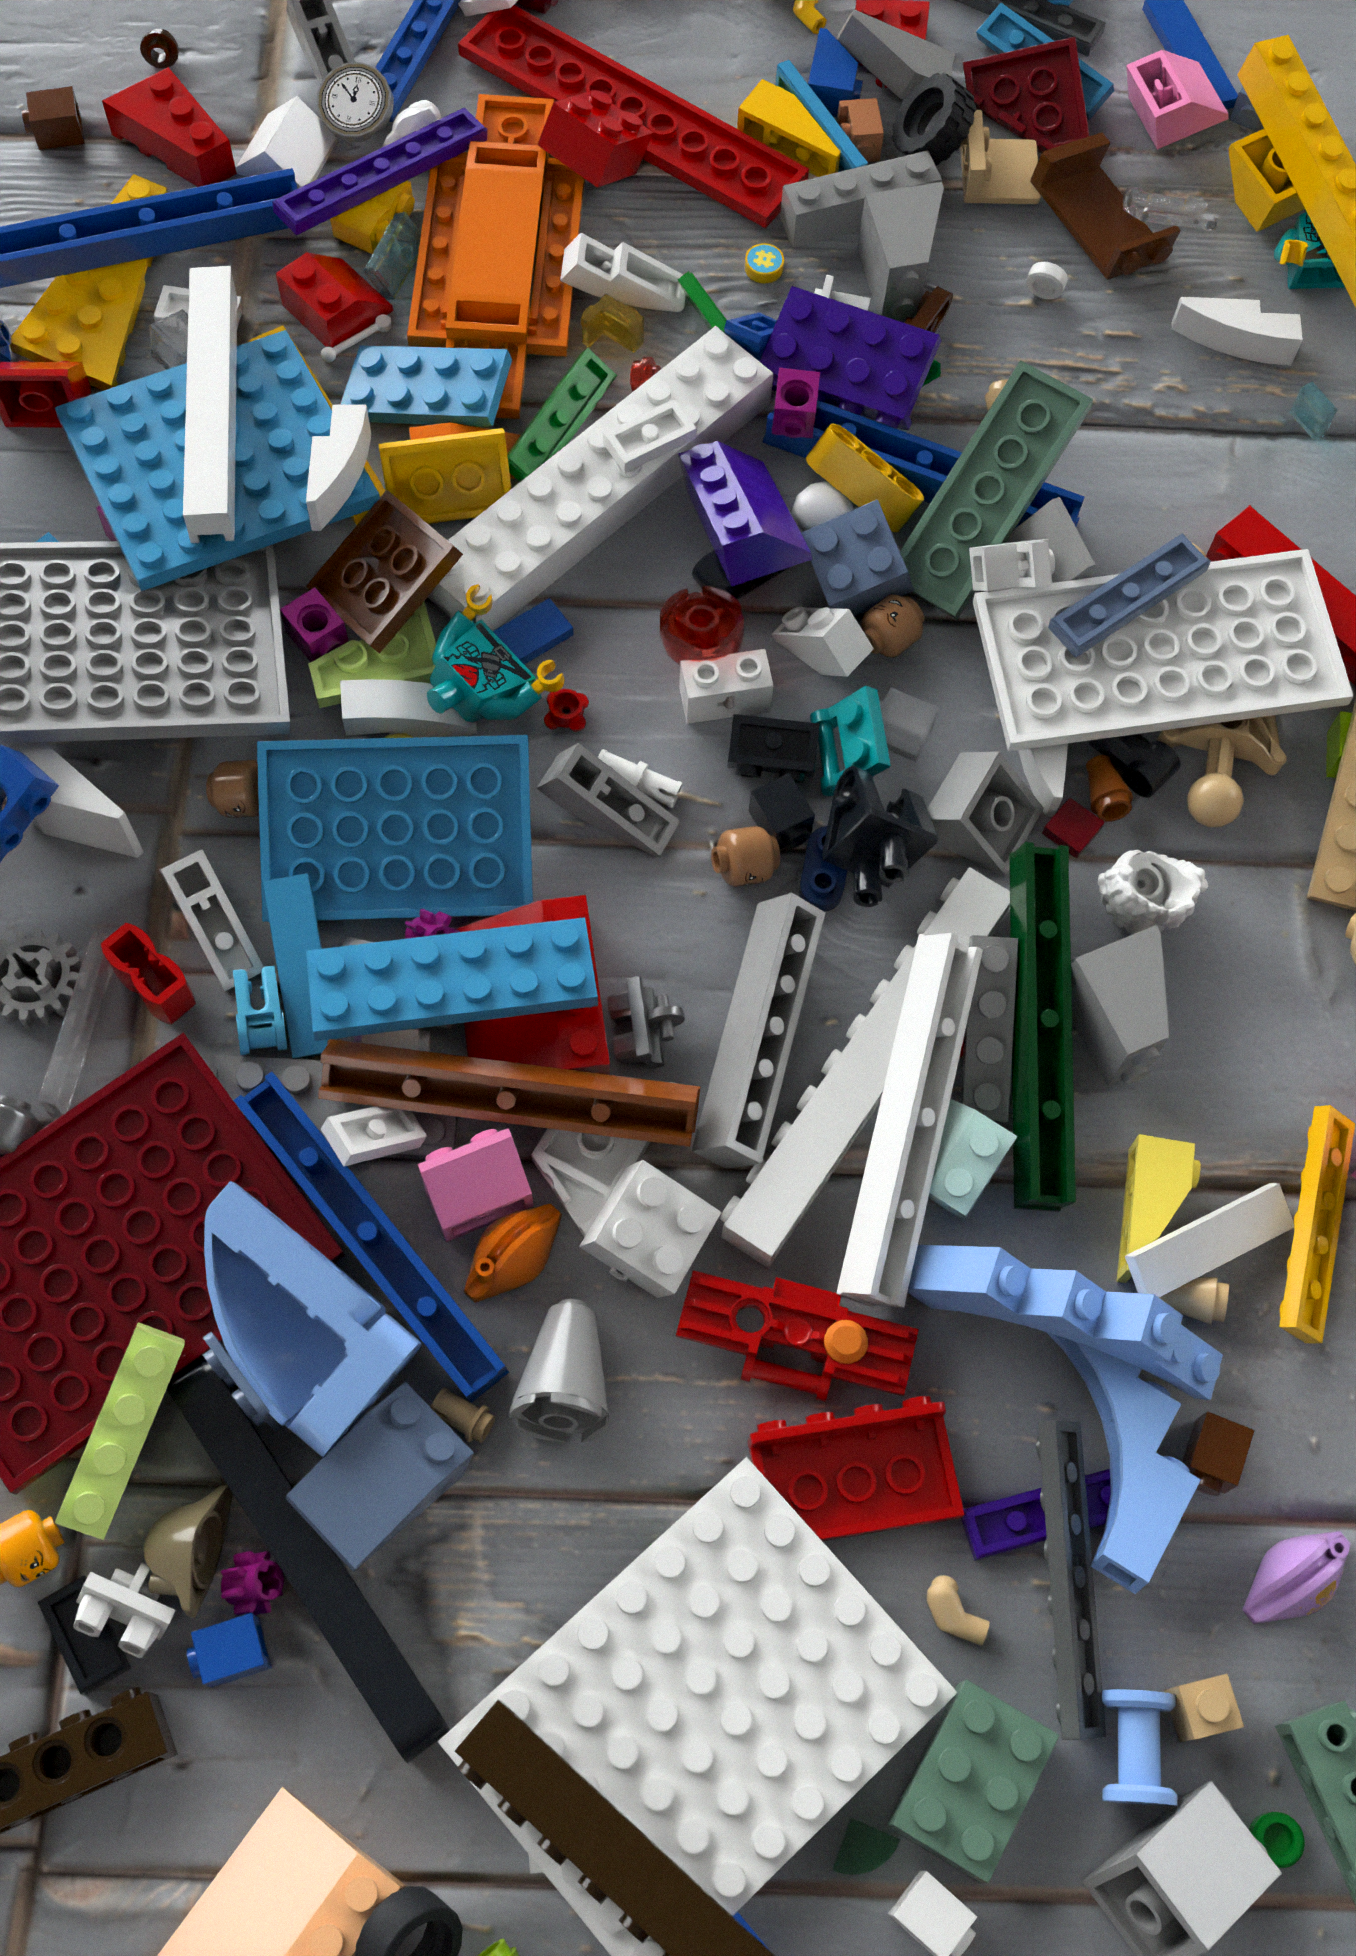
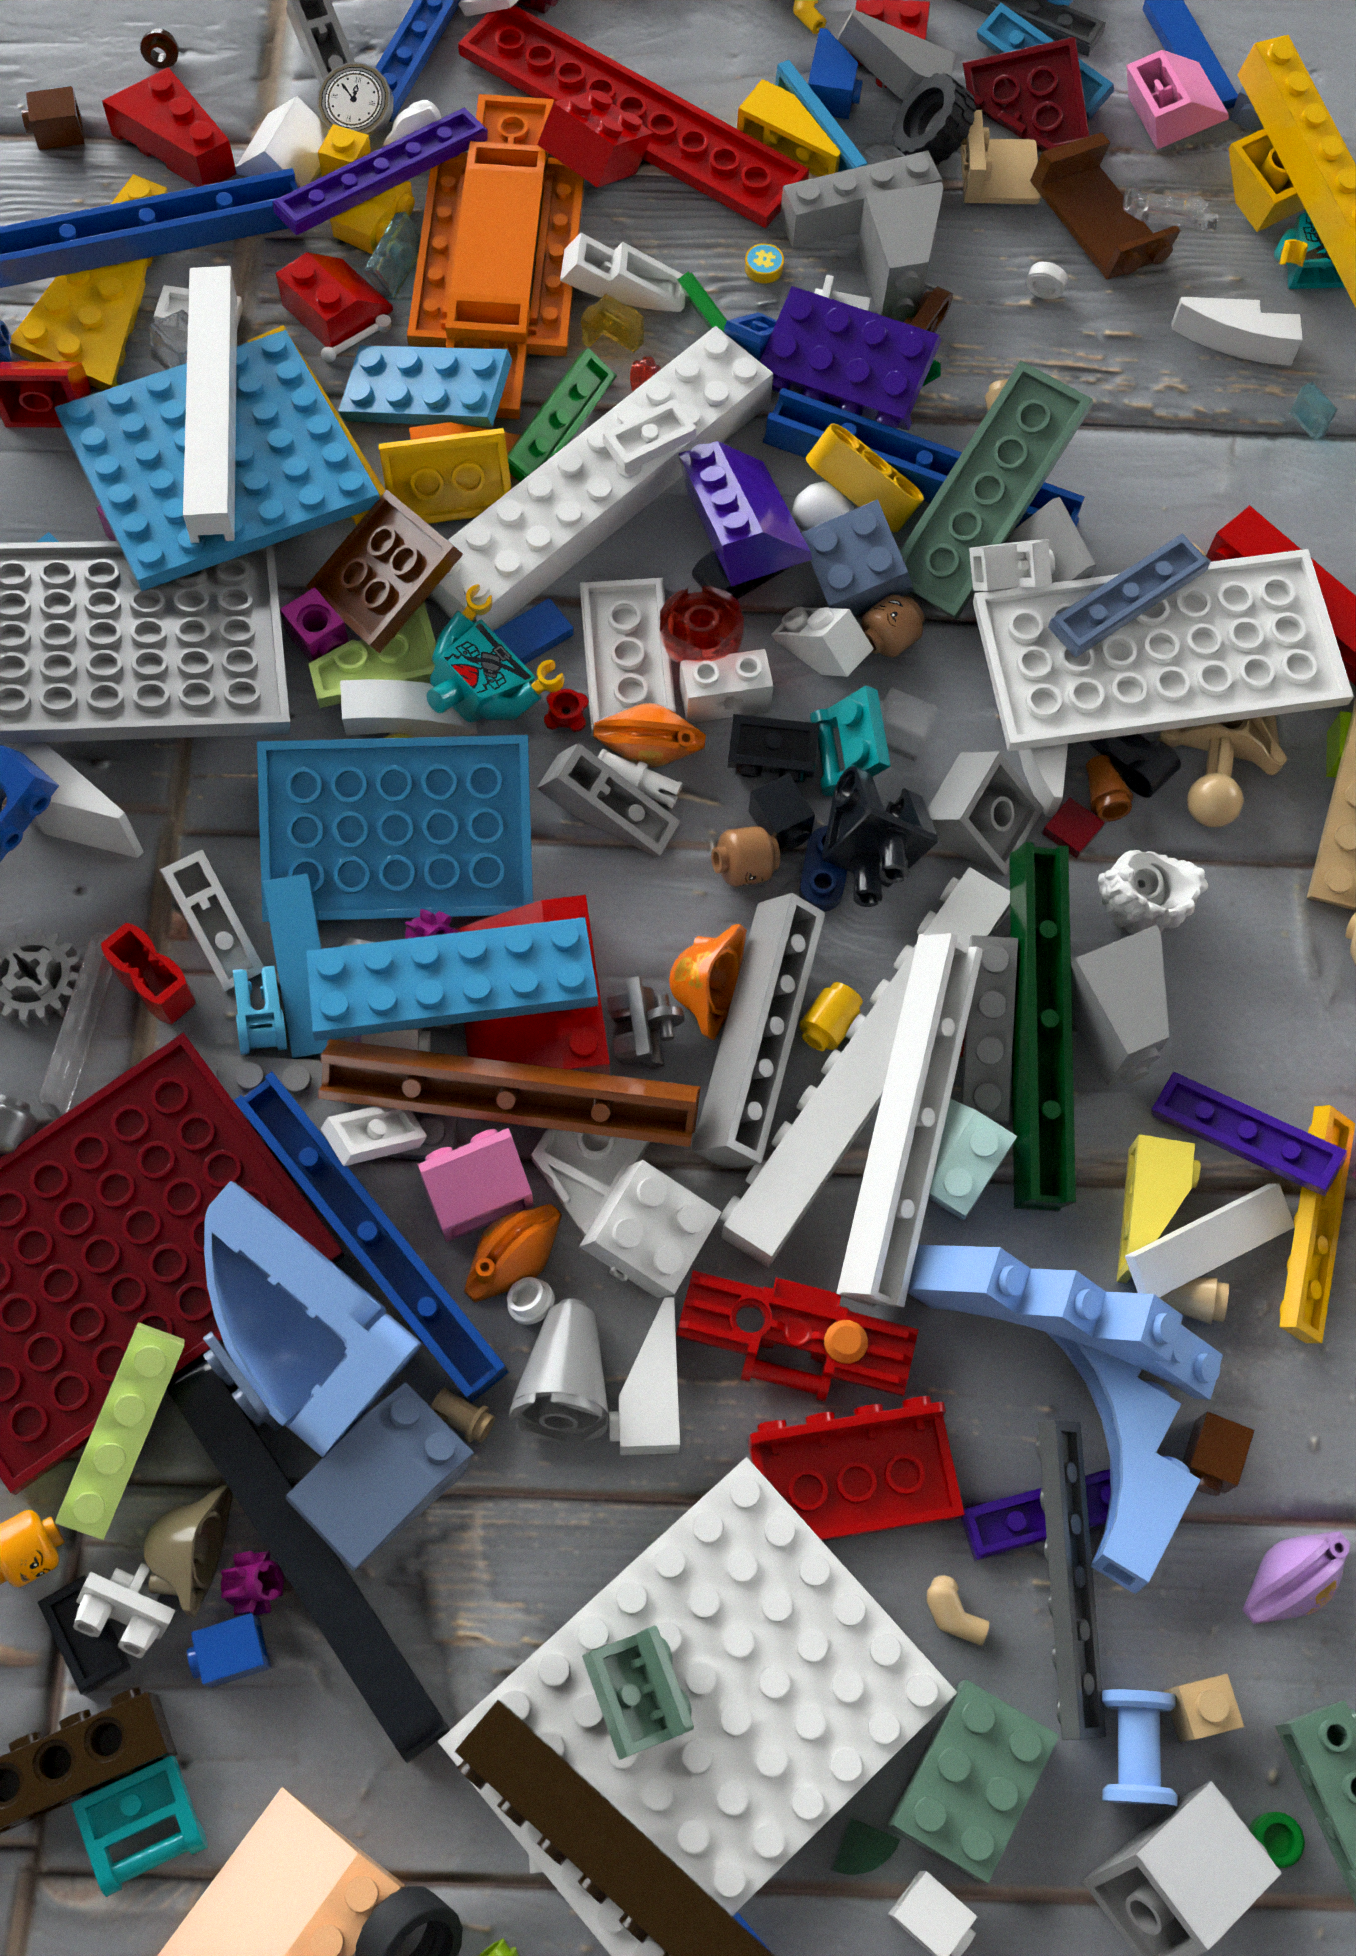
(131, 1808): none -> teal plate
(234, 788): medium nougat head -> none
(337, 463): white slope -> none
(342, 148): none -> yellow brick
(530, 1300): none -> white plate
(624, 646): none -> white tile
(638, 1692): none -> sand green bracket
(649, 735): none -> orange hat
(649, 1397): none -> white slope
(707, 976): none -> orange hat
(795, 403): magenta brick -> none
(830, 1017): none -> yellow brick
(863, 126): nougat brick -> none
(1249, 1133): none -> dark purple plate

